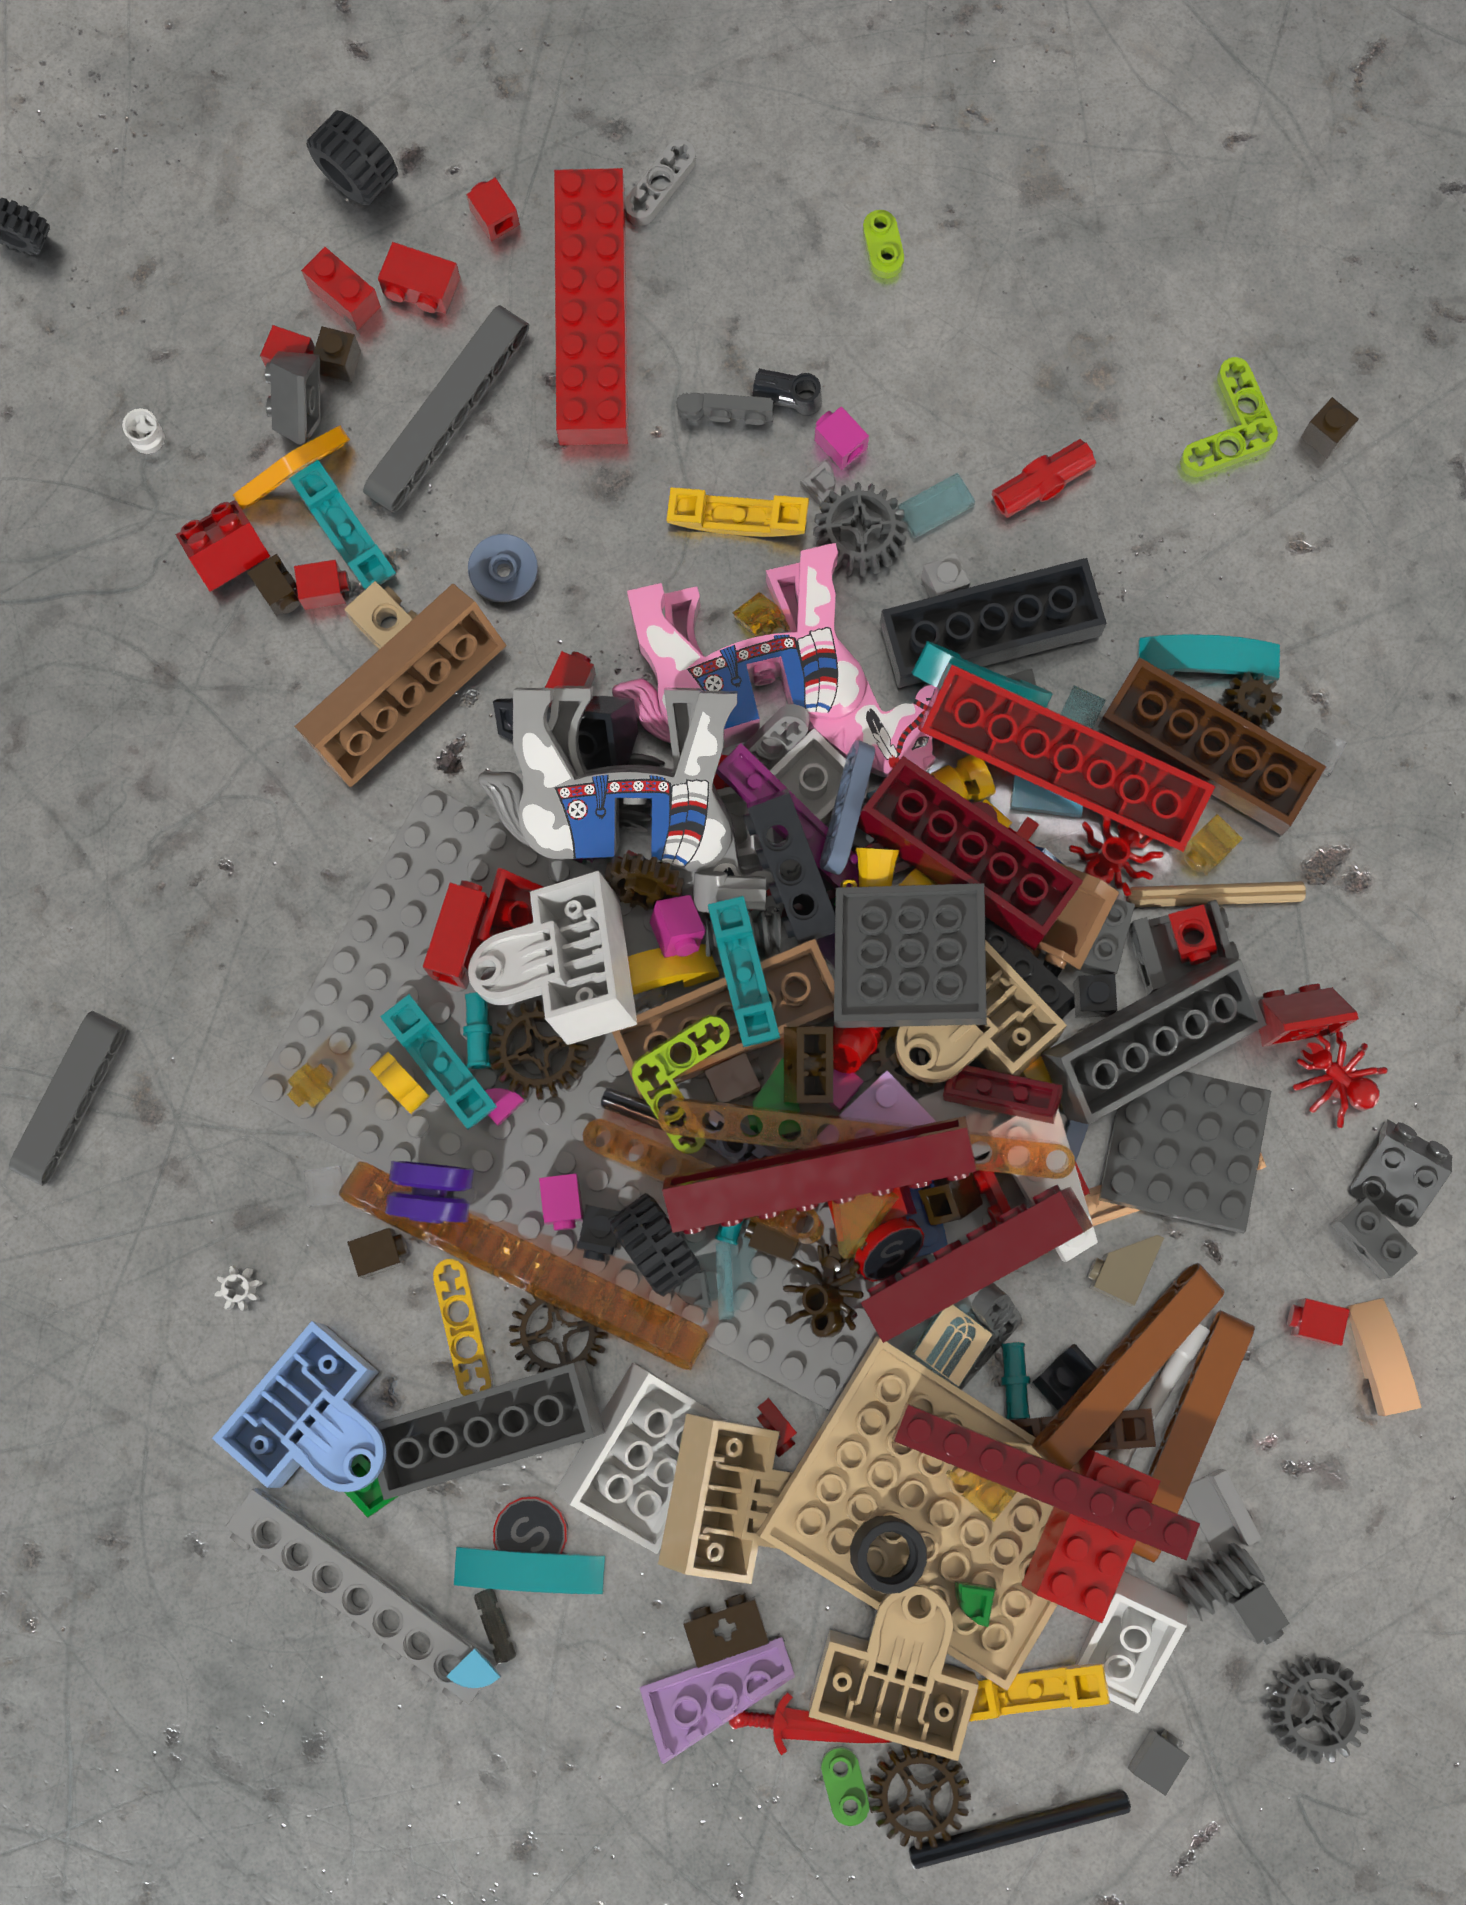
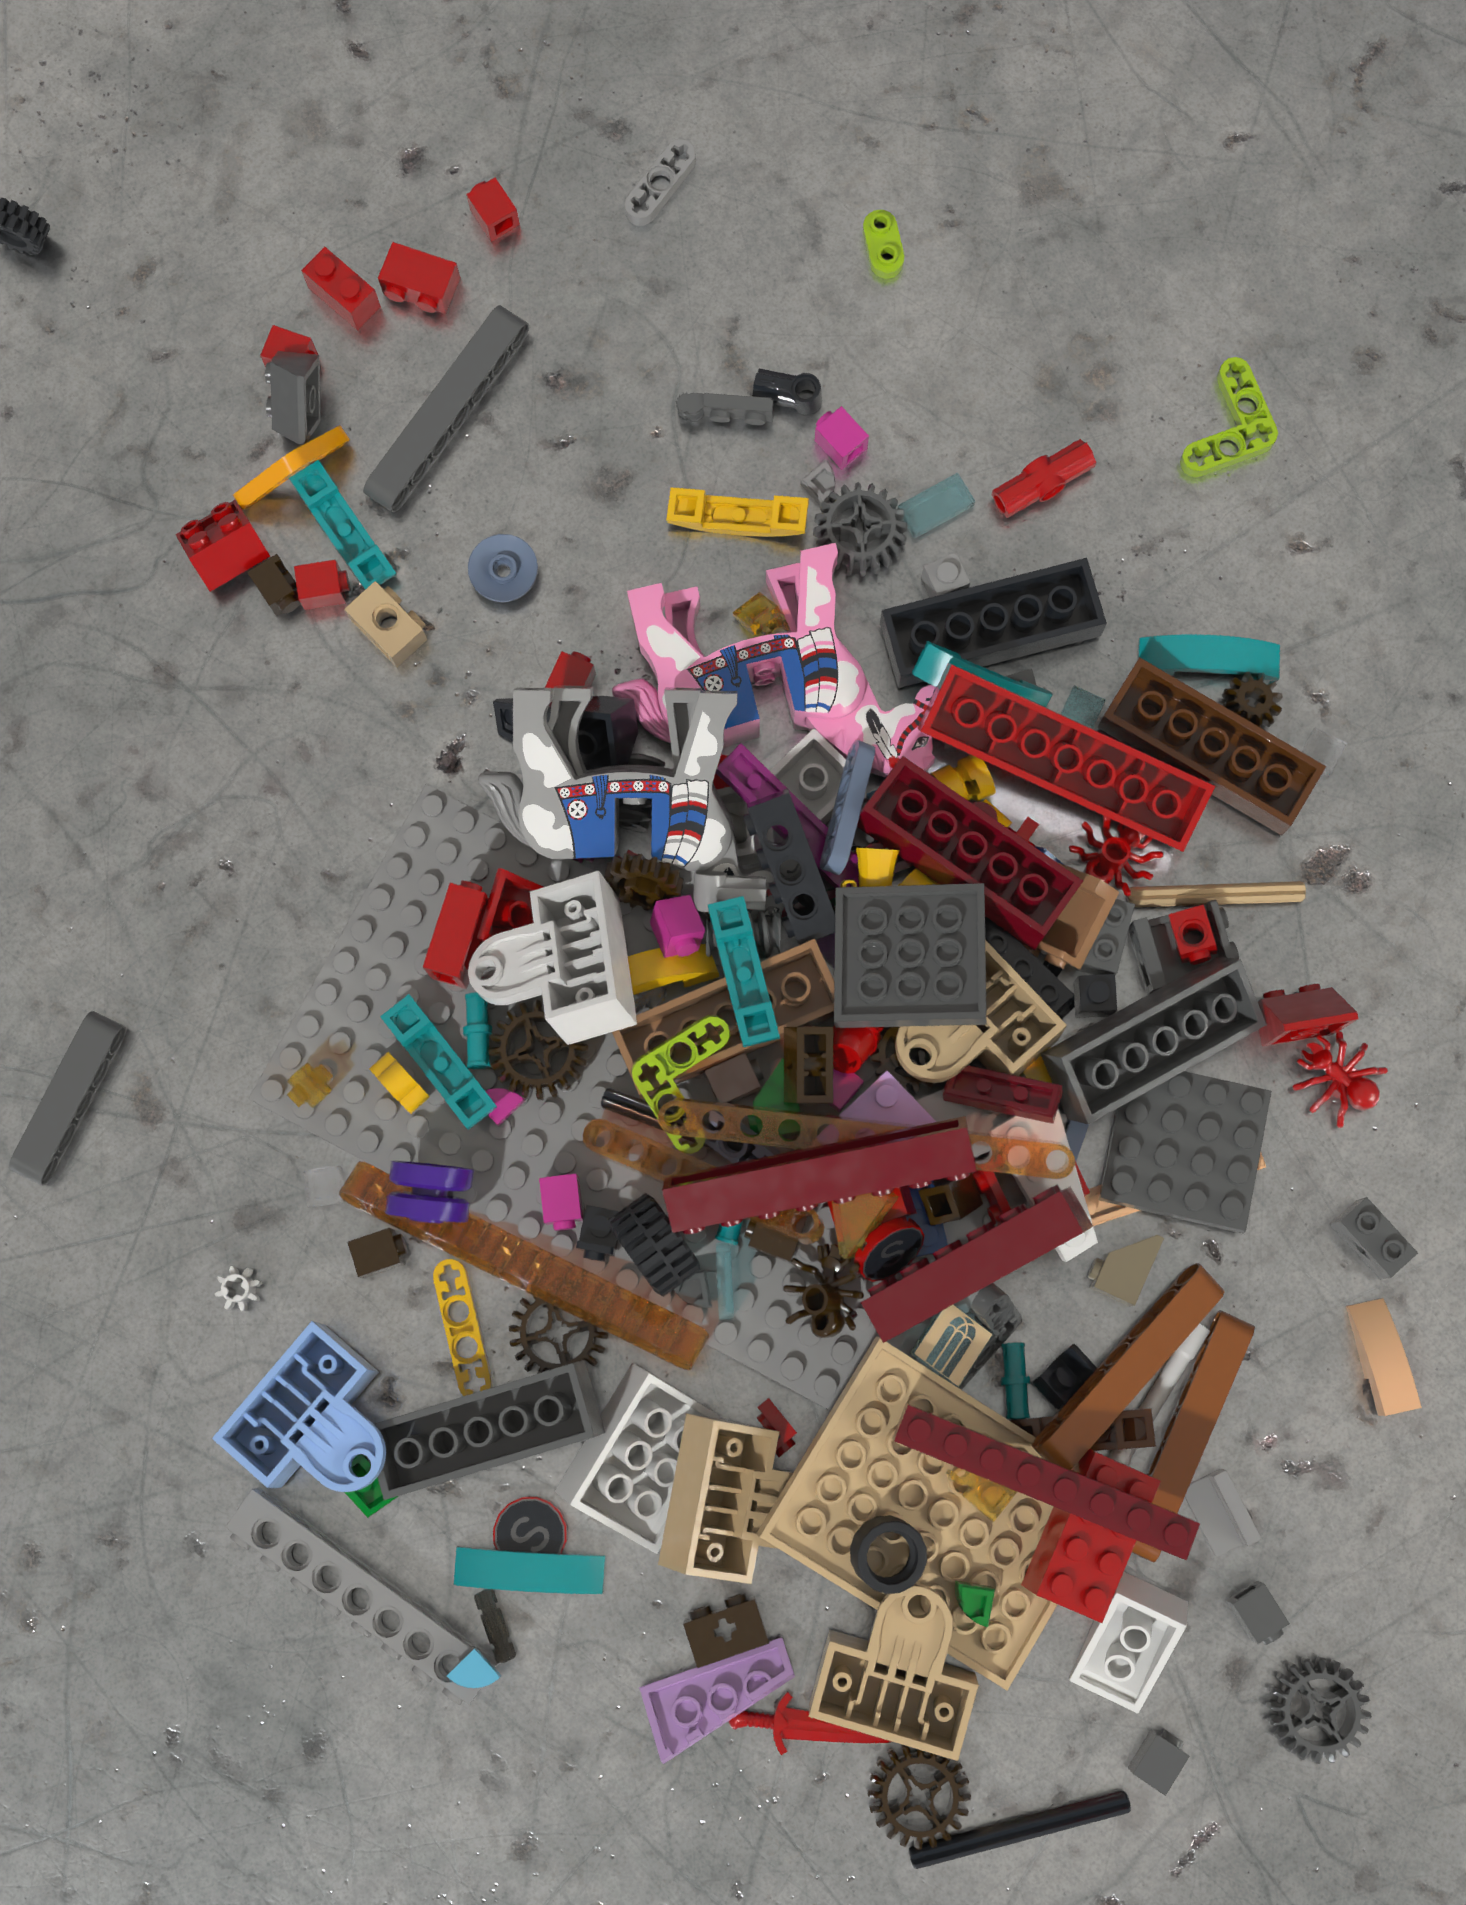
(138, 425): white wheel -> none
(337, 353): dark brown brick -> none
(352, 157): black tyre -> none
(401, 685): medium nougat brick -> none
(590, 307): red brick -> none
(775, 728): light grey beam -> none
(845, 1786): bright green plate -> none
(1033, 798): medium azure tile -> none
(1042, 1690): yellow slope -> none
(1211, 845): clear yellow brick -> none
(1219, 1579): dark grey piece -> none
(1318, 1321): red brick -> none
(1329, 428): dark brown brick -> none
(1403, 1173): dark grey bracket -> none

